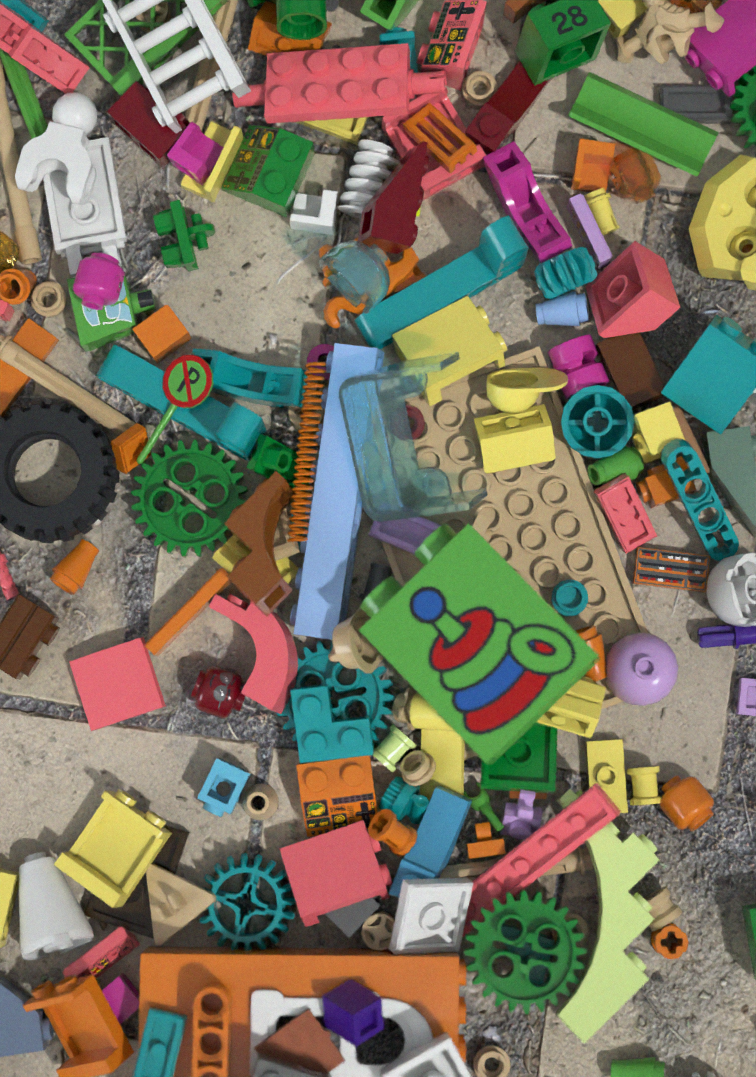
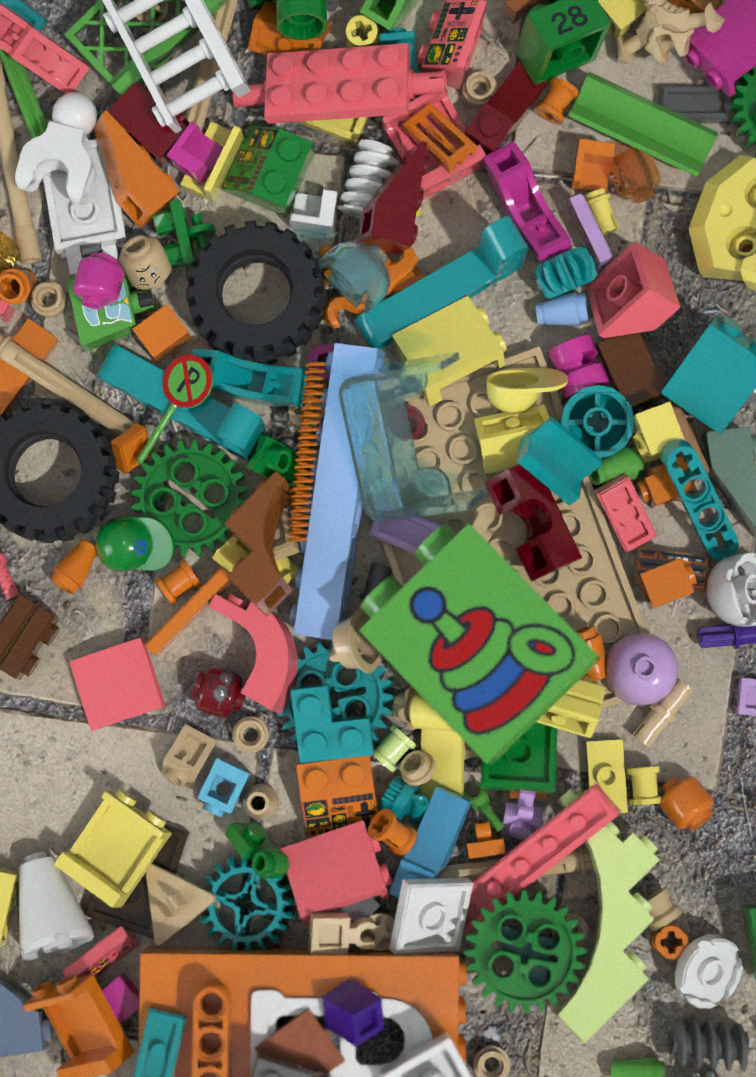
(134, 178): none -> orange slope
(135, 544): none -> green cap
(145, 262): none -> tan head
(178, 582): none -> orange bush
(187, 757): none -> tan bracket
(238, 734): none -> tan plate
(249, 246): none -> black tyre
(253, 843): none -> green plate
(333, 933): none -> tan plate
(366, 26): none -> light yellow bush
(549, 538): none -> dark red arch
(556, 101): none -> orange bush
(557, 459): none -> teal panel
(569, 597): teal plate -> none
(662, 713): none -> tan pin
(667, 583): none -> orange brick
(708, 971): none -> white tile
(709, 1044): none -> dark grey piece

